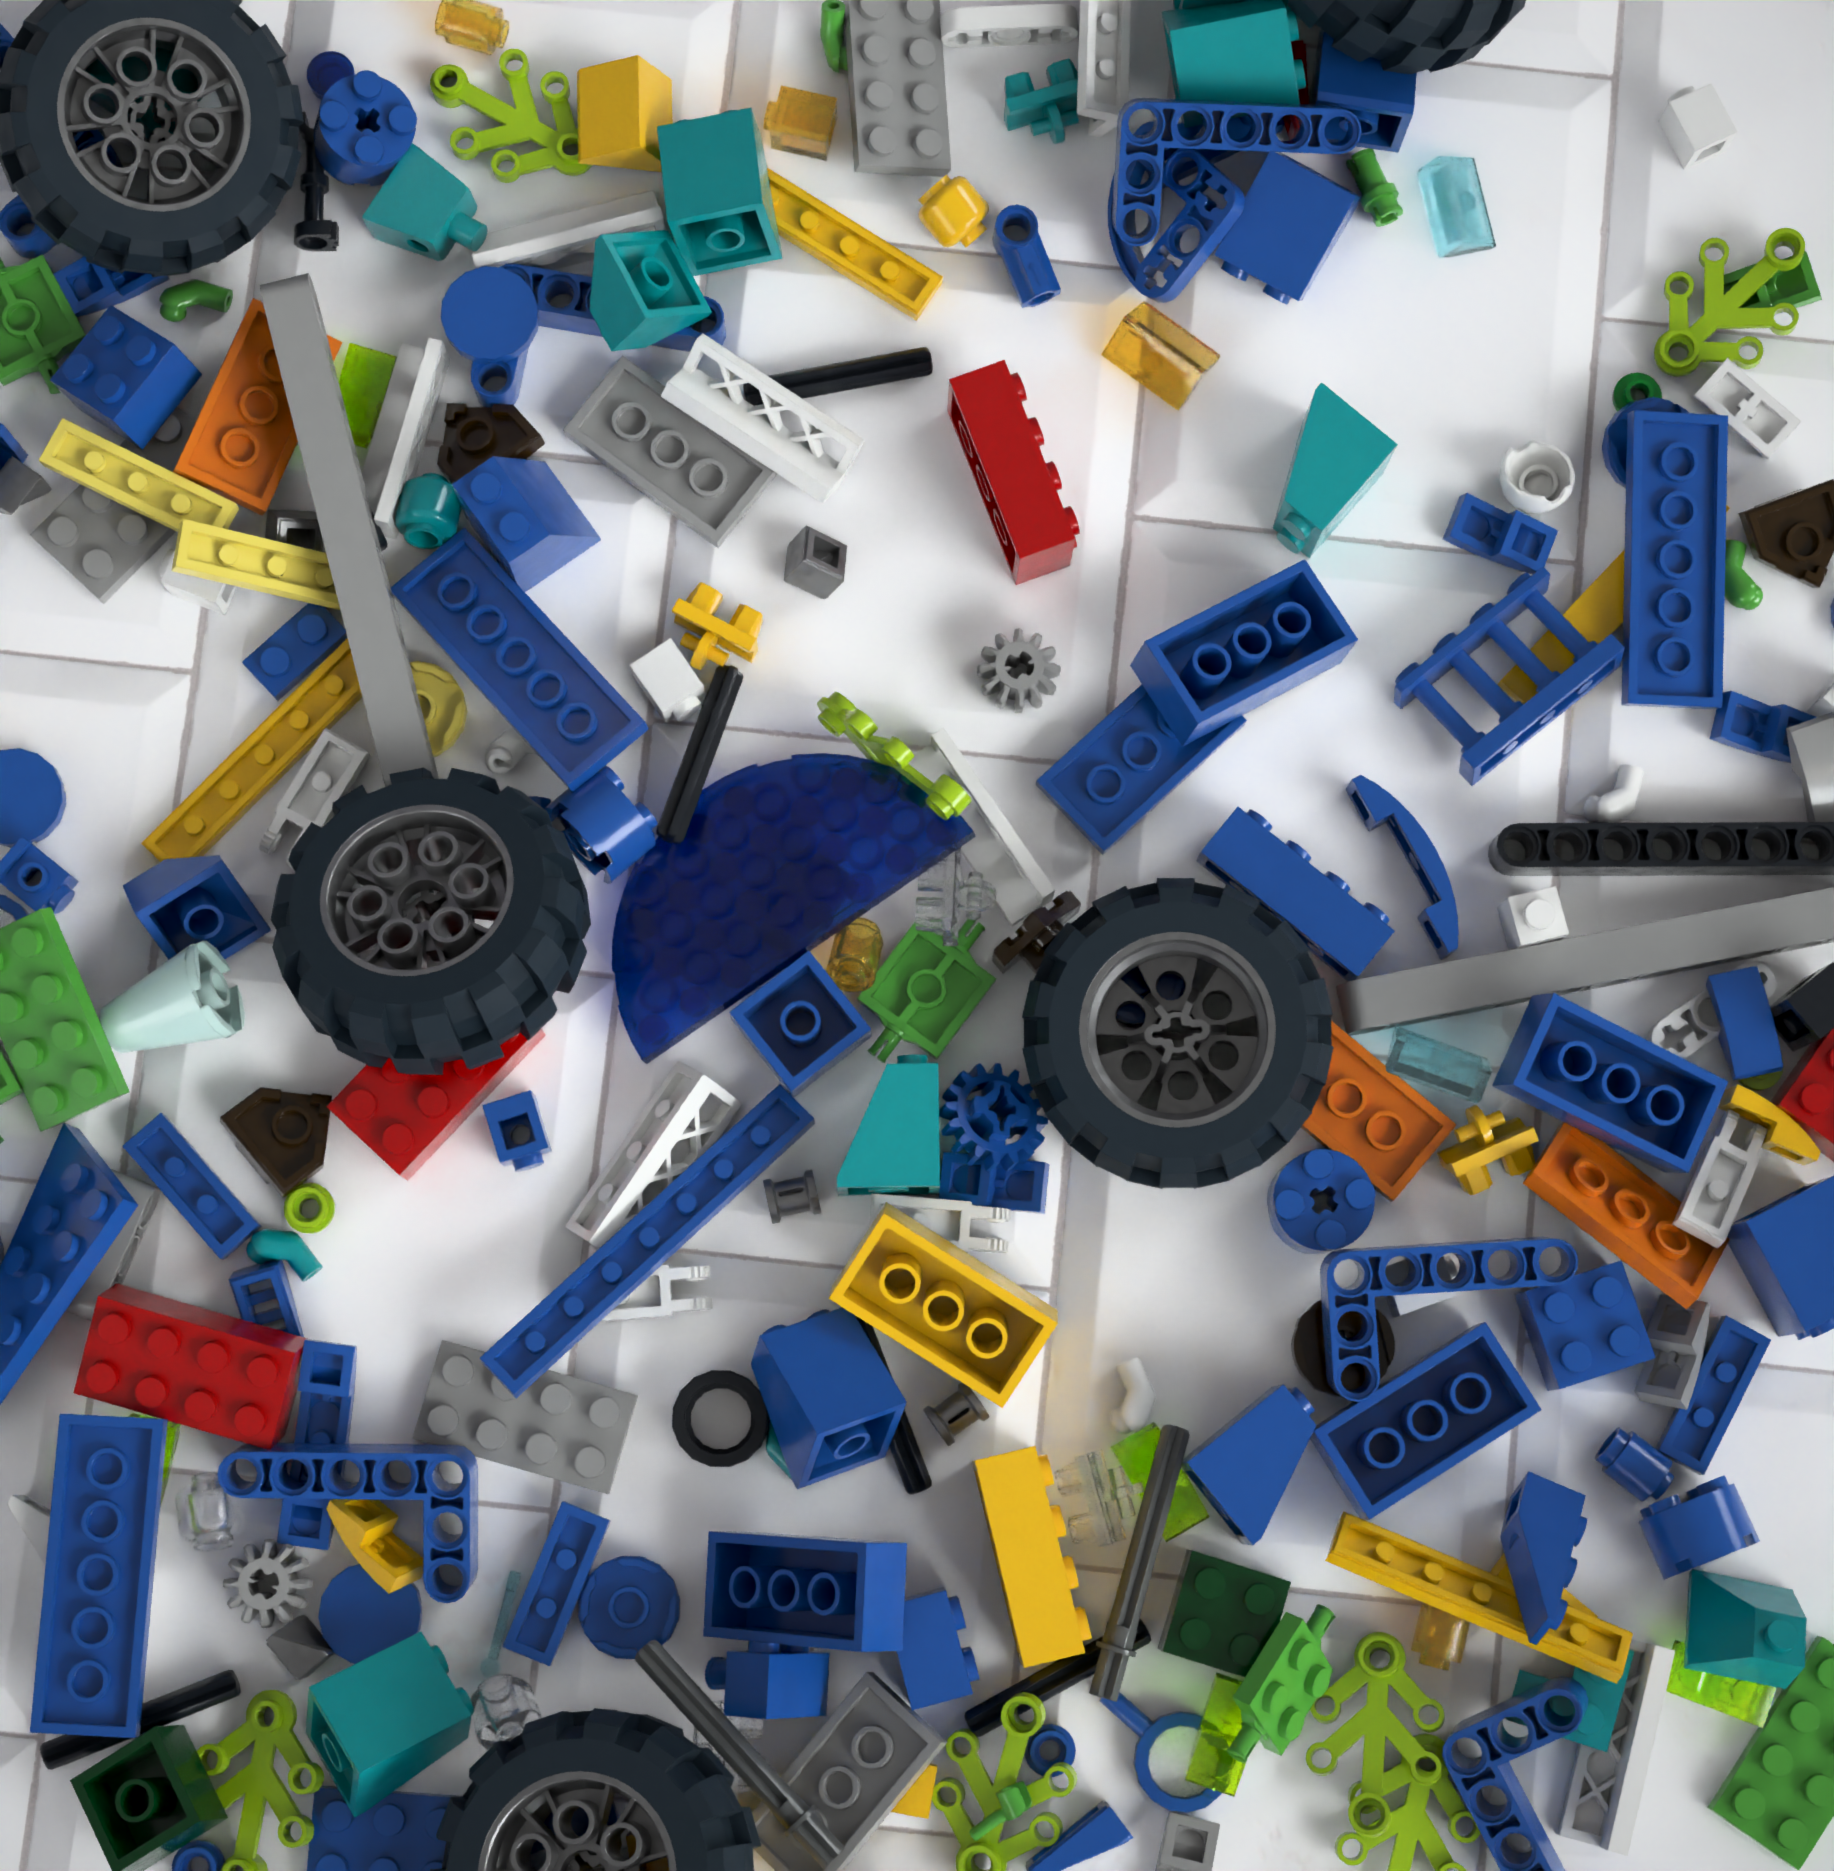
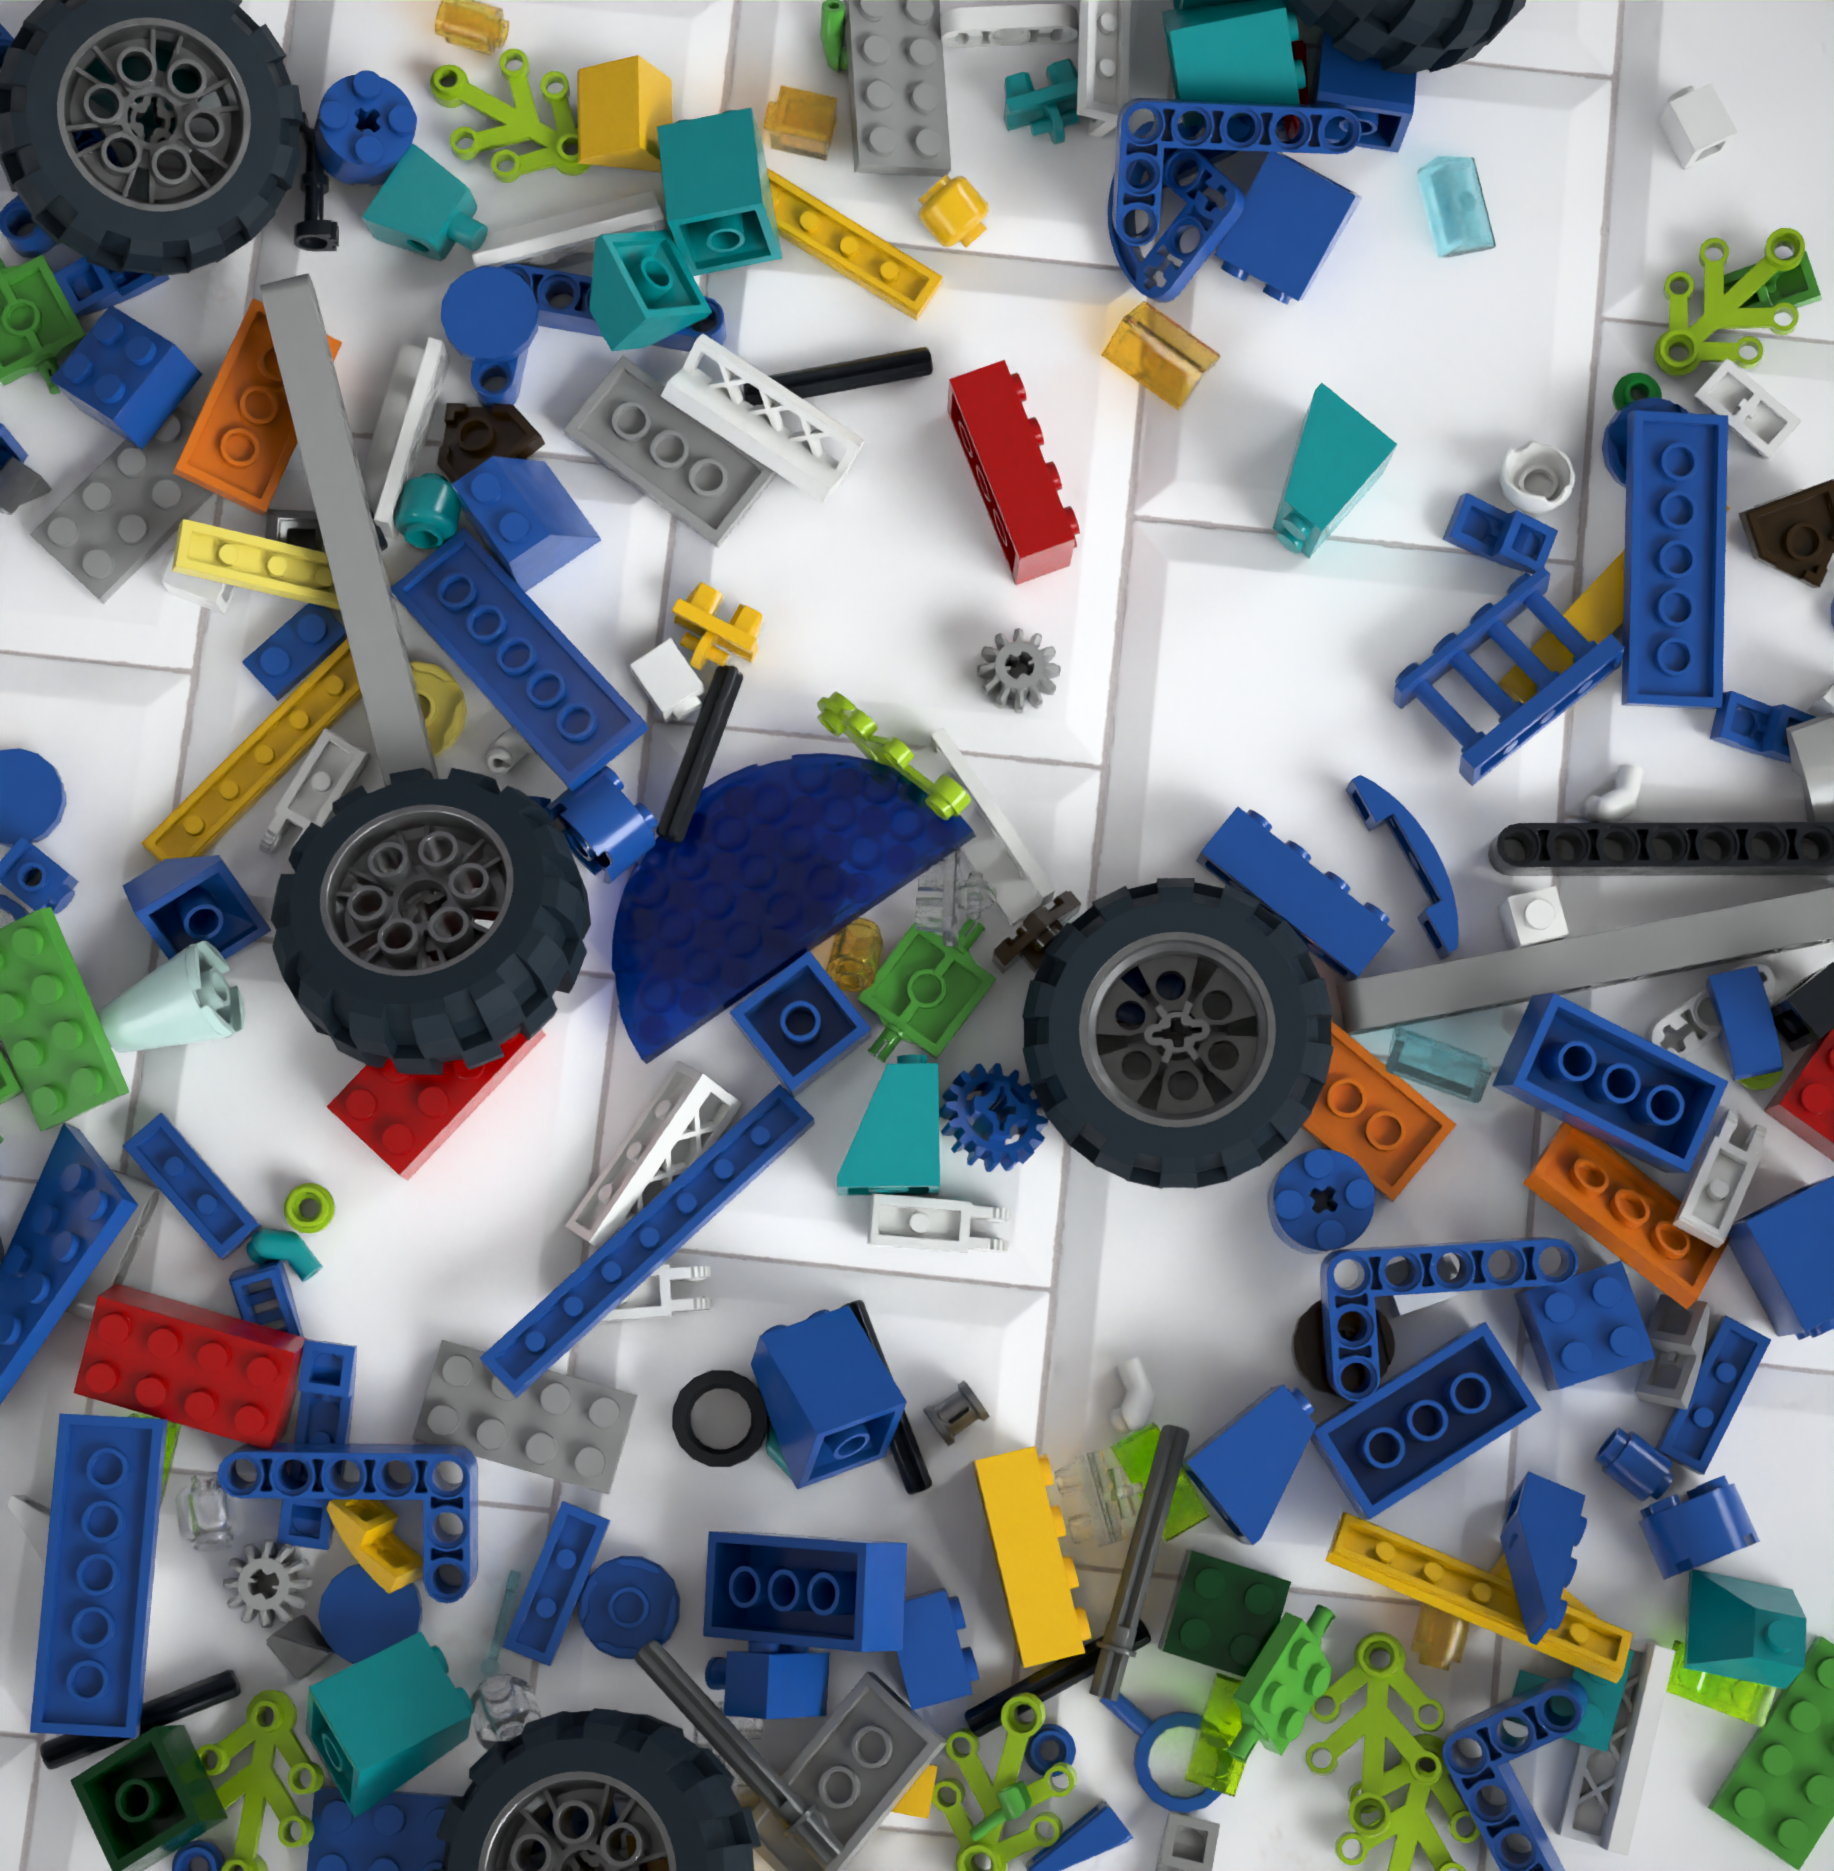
(133, 479): light yellow plate -> none
(191, 293): bright green arm -> none
(281, 1135): dark brown plate -> none
(326, 70): clear blue tile -> none
(363, 389): clear neon green slope -> none
(507, 1115): blue brick -> none
(792, 1196): flat silver bush -> none
(815, 563): flat silver slope -> none
(944, 1305): yellow brick -> none
(1018, 1189): blue slope -> none
(1025, 259): blue piece -> none
(1125, 769): blue plate -> none
(1243, 652): blue brick -> none
(1377, 194): bright green pin -> none
(1485, 1141): yellow hips -> none
(1739, 586): bright green arm -> none
(1783, 1133): yellow slope -> none

